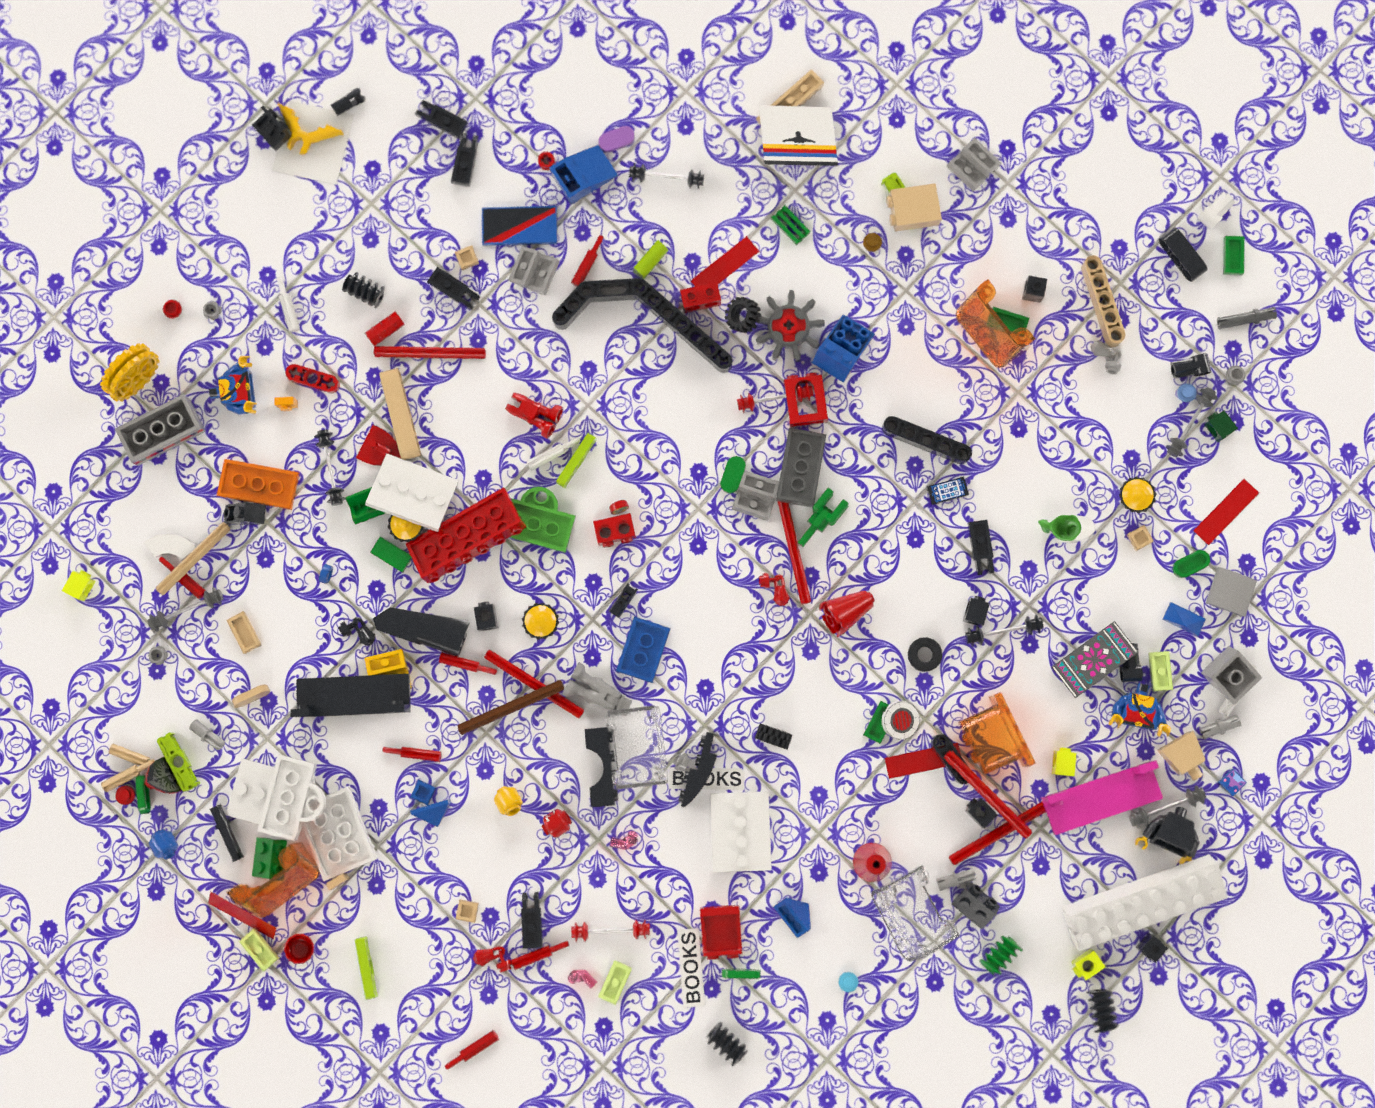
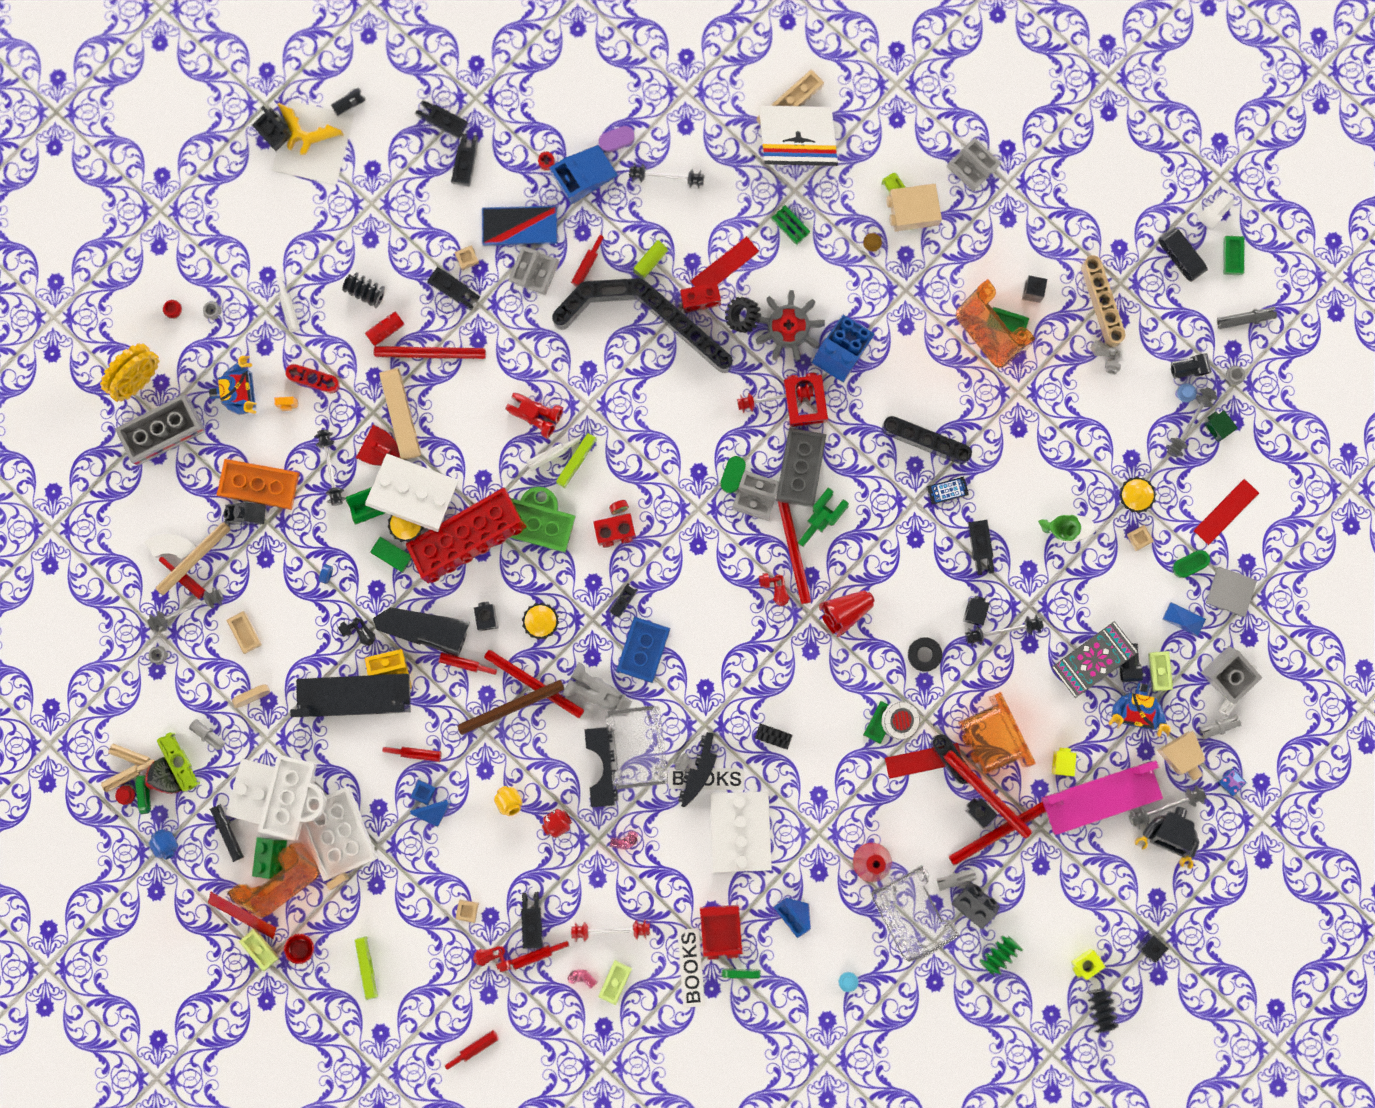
(79, 585): neon yellow brick -> none
(724, 1041): black piece -> none
(1144, 902): white piece -> none

